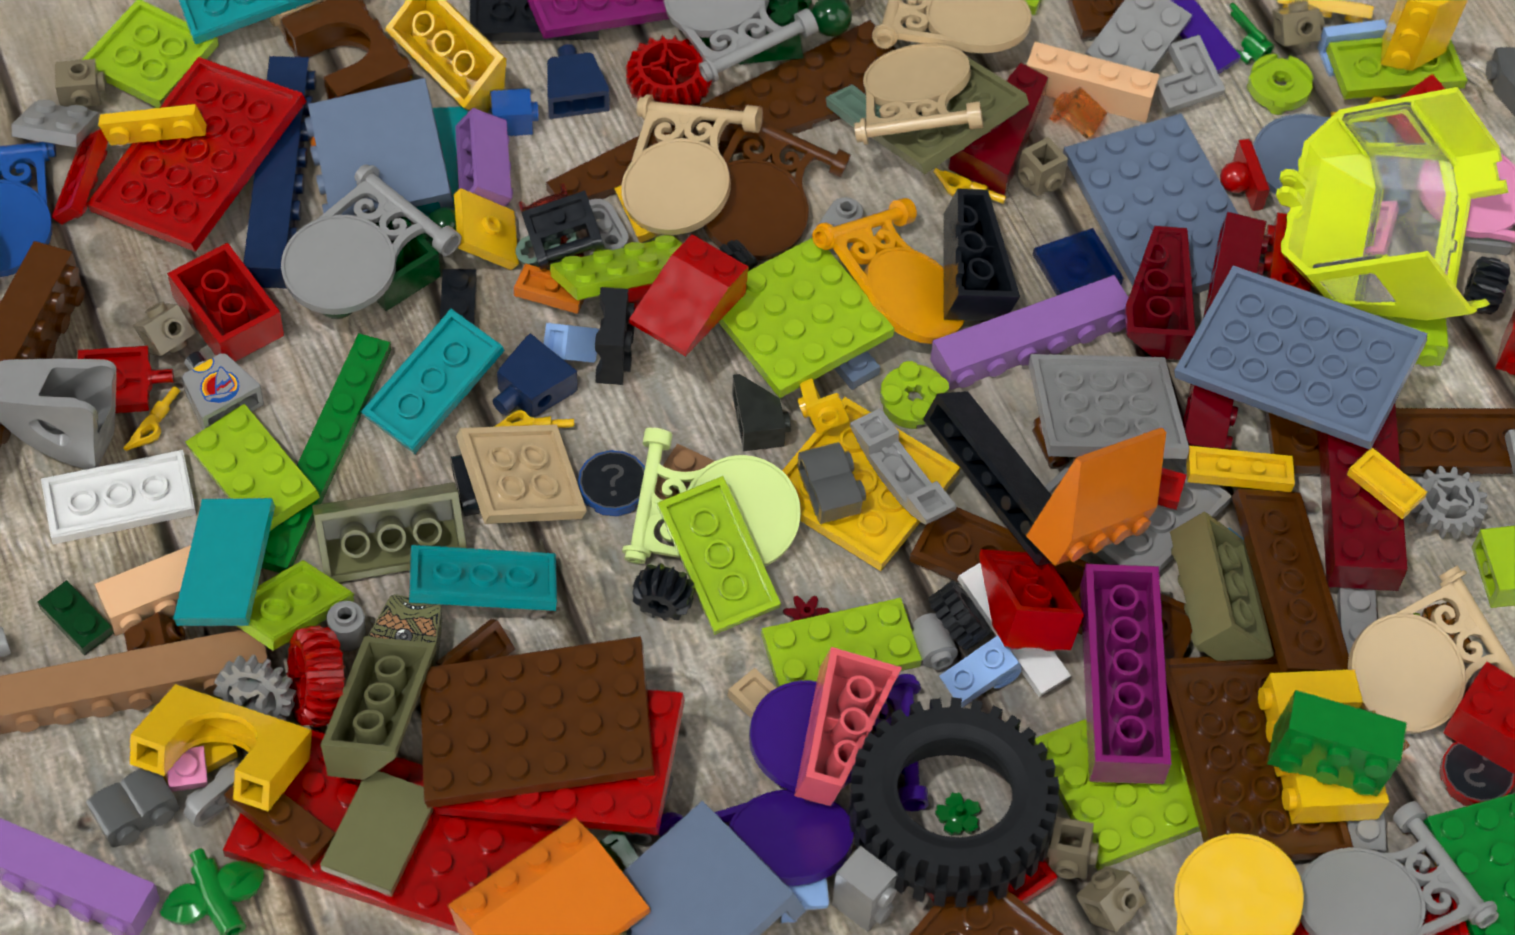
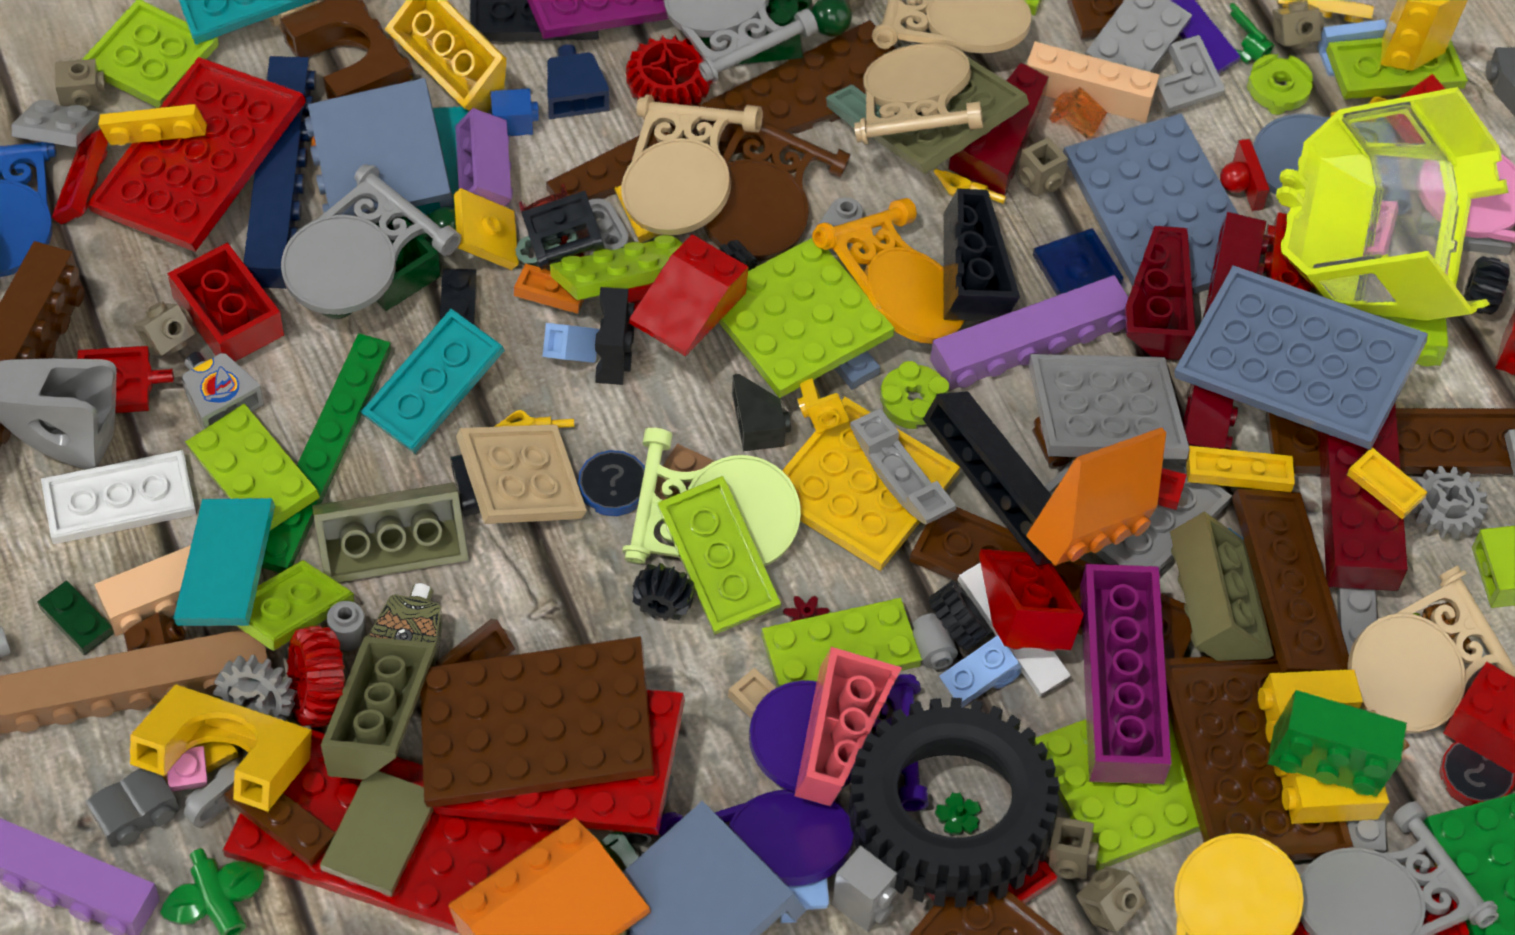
(151, 422): yellow hand -> none
(483, 578): teal tile -> none
(533, 379): dark blue torso -> none
(830, 482): dark grey brick -> none

